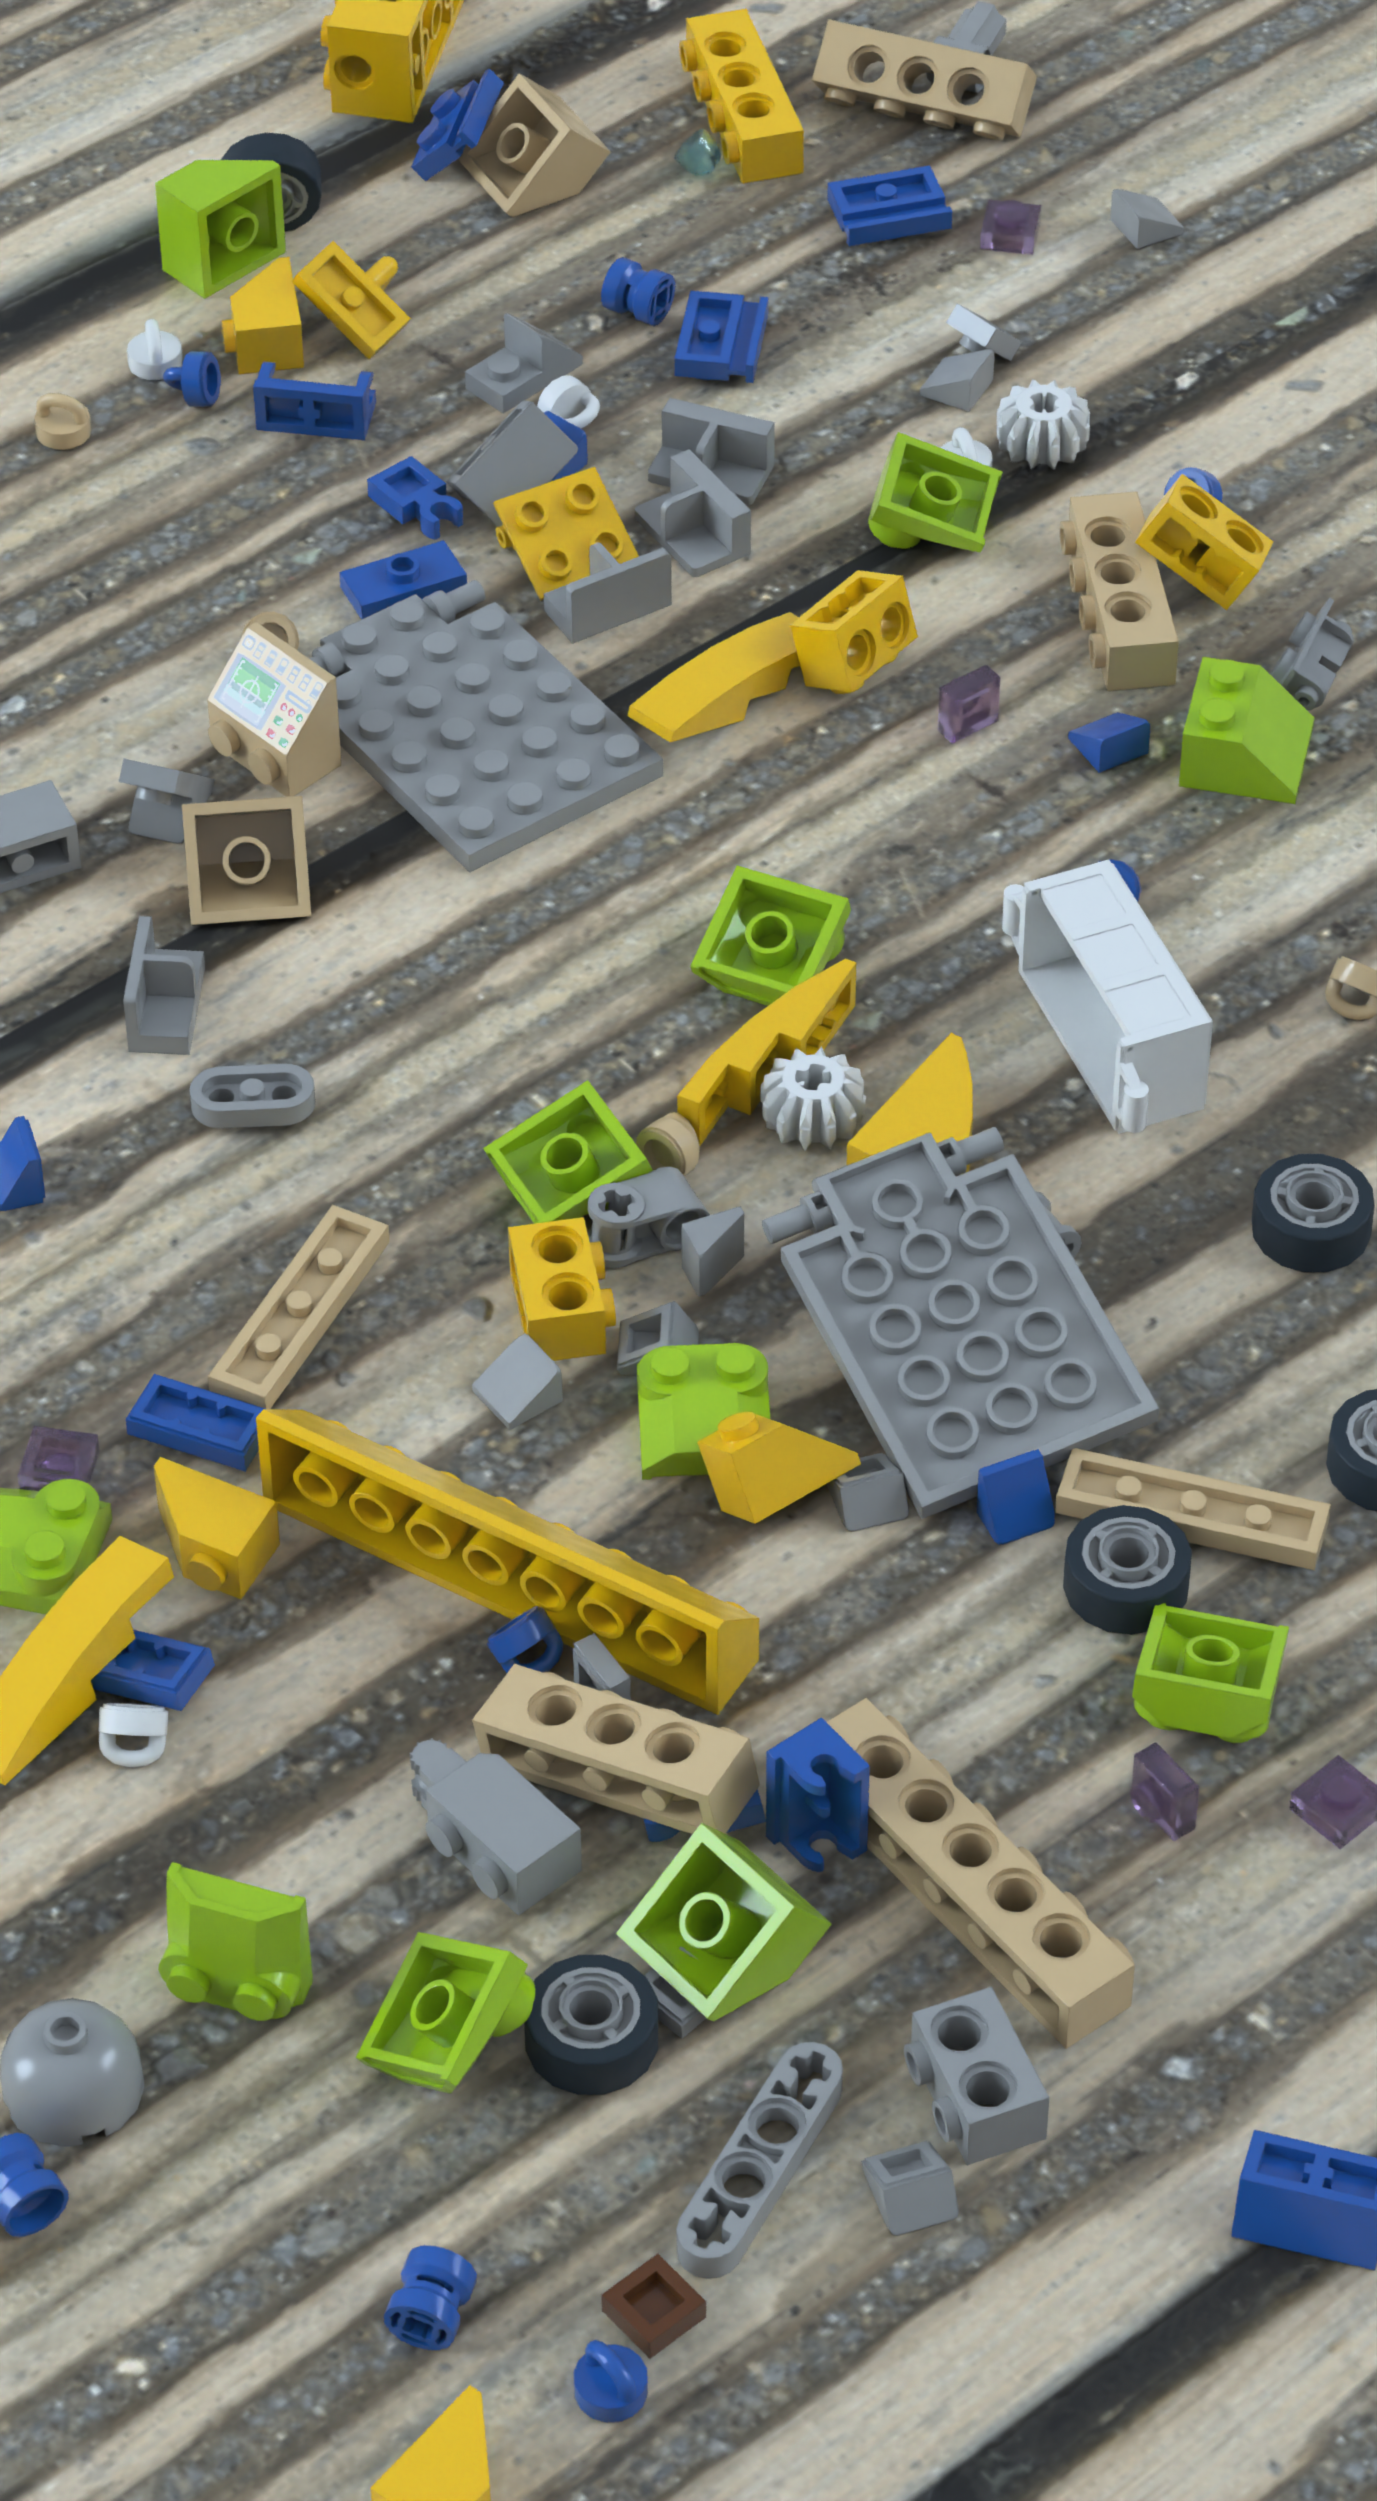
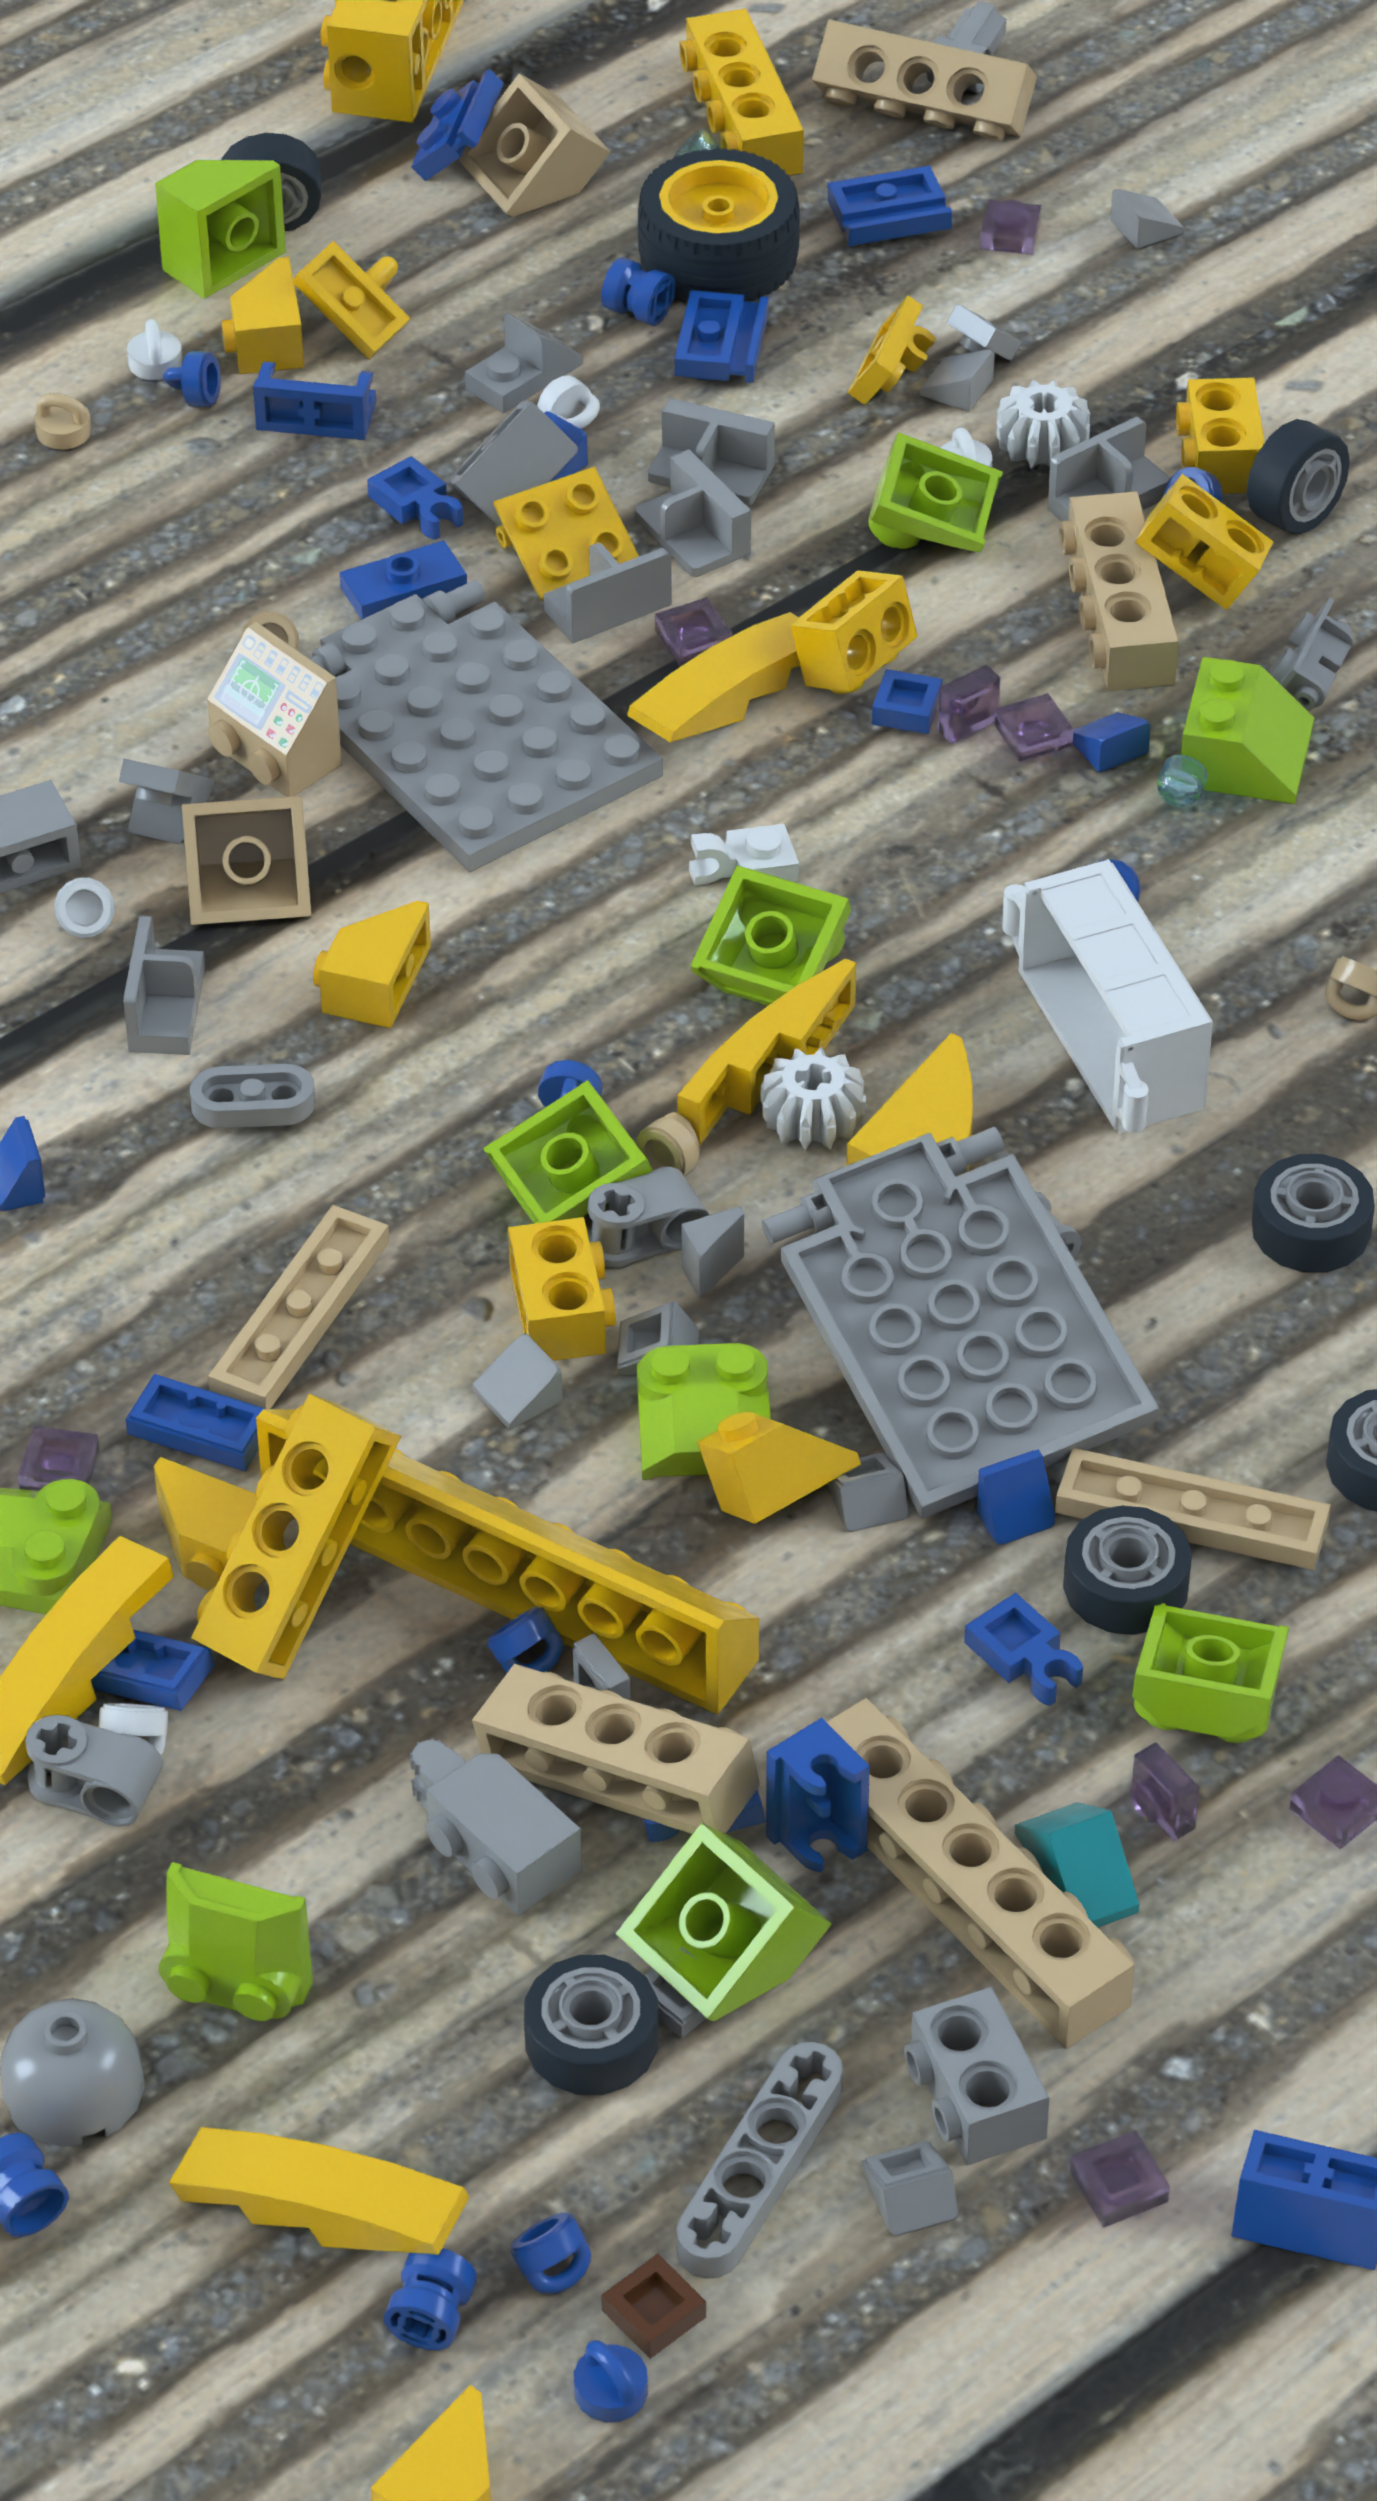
(84, 907): none -> white tile
(98, 1773): none -> light grey piece
(311, 2185): none -> yellow slope
(327, 1521): none -> yellow brick
(374, 964): none -> yellow slope
(446, 2010): lime slope -> none
(547, 2245): none -> blue tile
(563, 1077): none -> blue tile
(690, 629): none -> clear purple plate
(720, 223): none -> black wheel
(755, 848): none -> white plate
(893, 349): none -> yellow plate
(906, 701): none -> blue plate
(1020, 1642): none -> blue plate
(1033, 727): none -> clear purple plate
(1085, 1857): none -> teal slope
(1106, 465): none -> light grey panel
(1119, 2178): none -> clear purple plate
(1181, 780): none -> clear light blue hinge
(1221, 429): none -> yellow brick
(1298, 476): none -> black wheel

